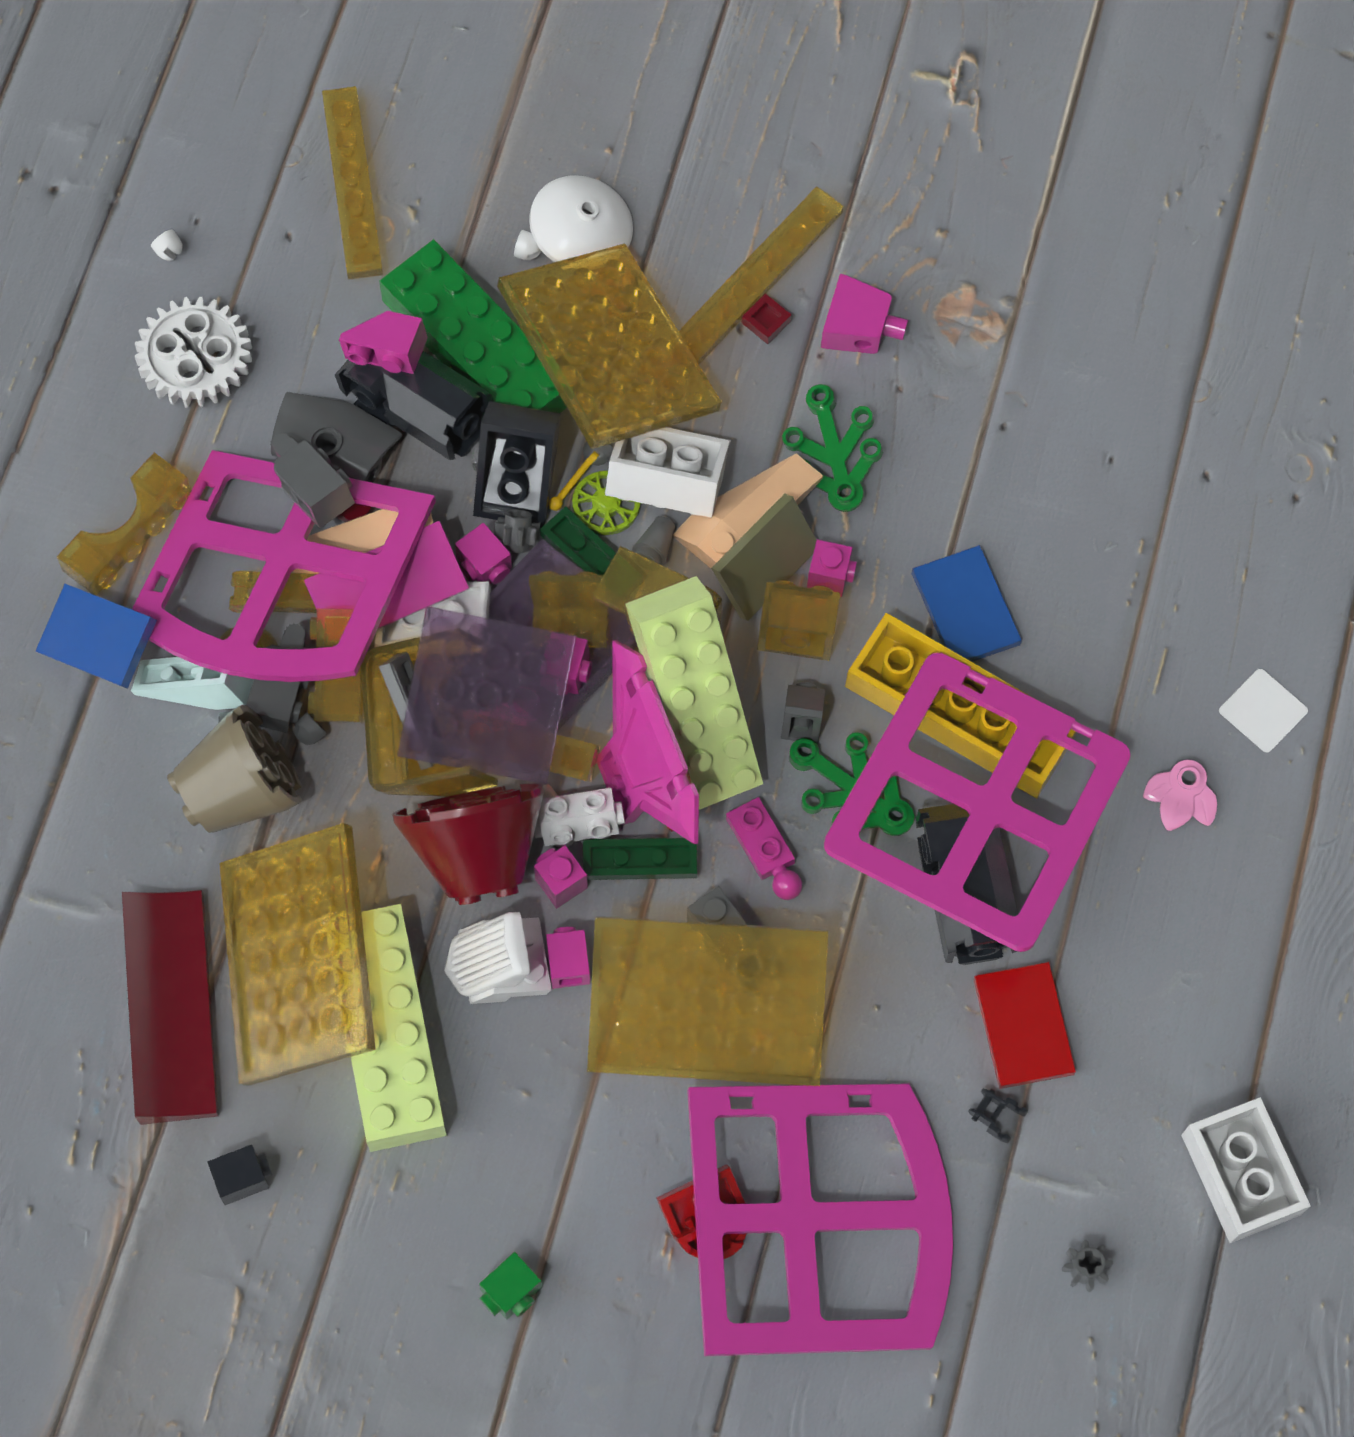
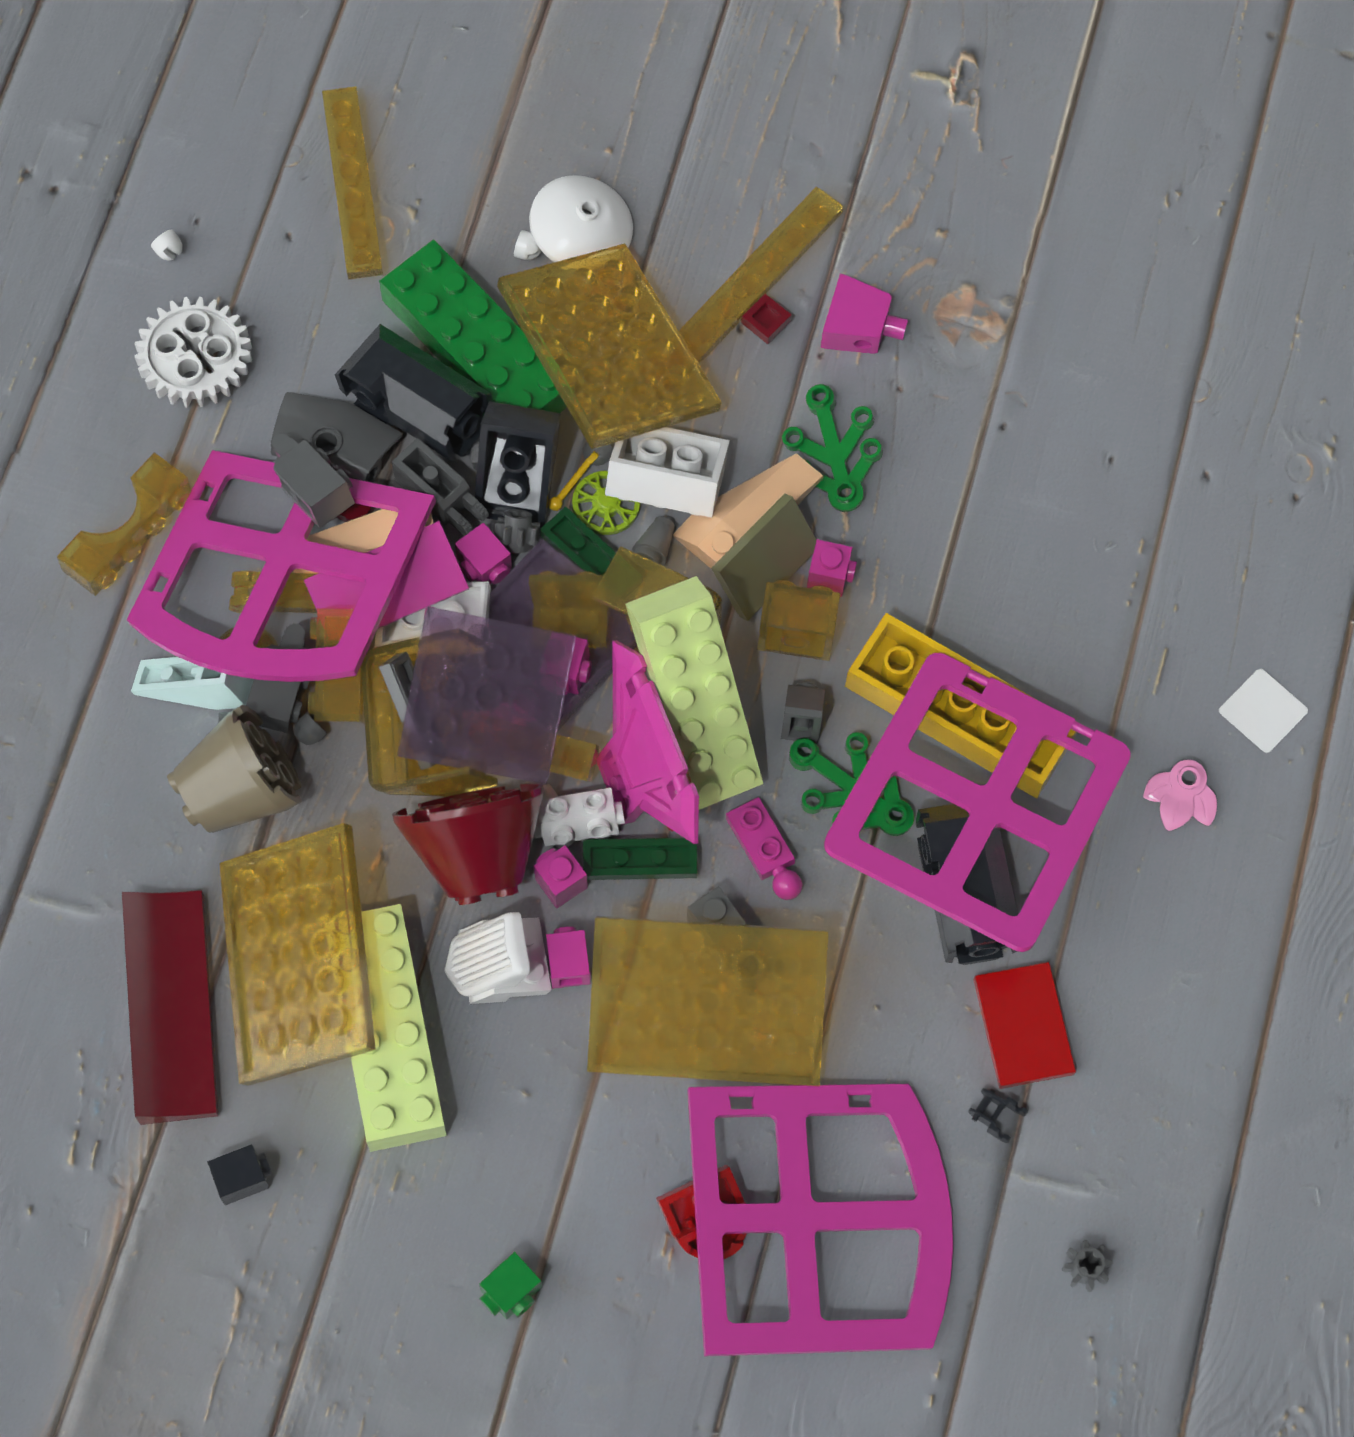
(96, 635): blue tile -> none
(386, 341): dark pink slope -> none
(425, 472): none -> dark grey hinge
(966, 605): blue tile -> none
(1245, 1170): white brick -> none

